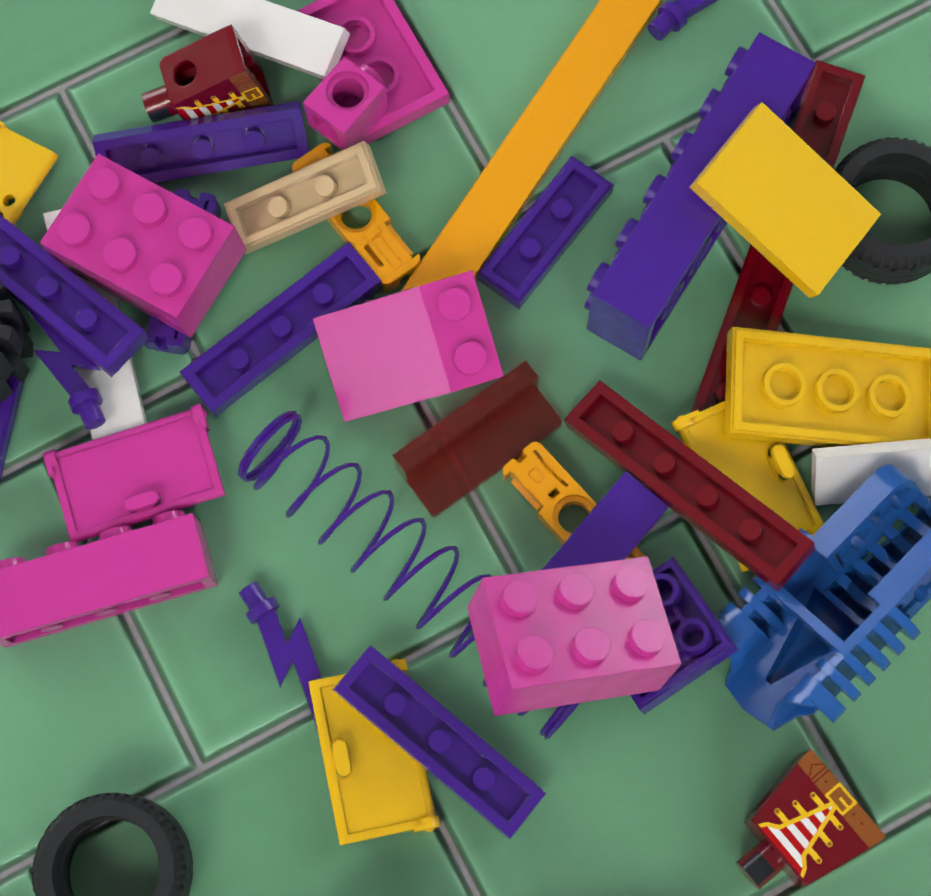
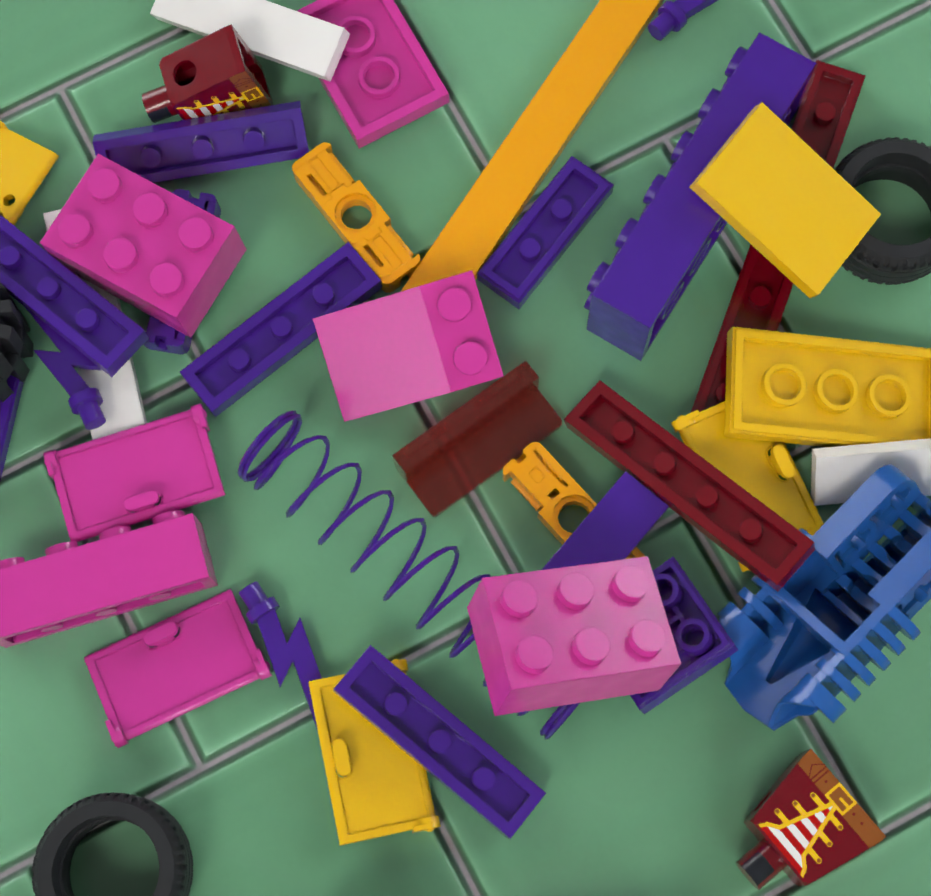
(157, 684): none -> dark pink door
(306, 197): tan tile -> none
(347, 125): dark pink brick -> none

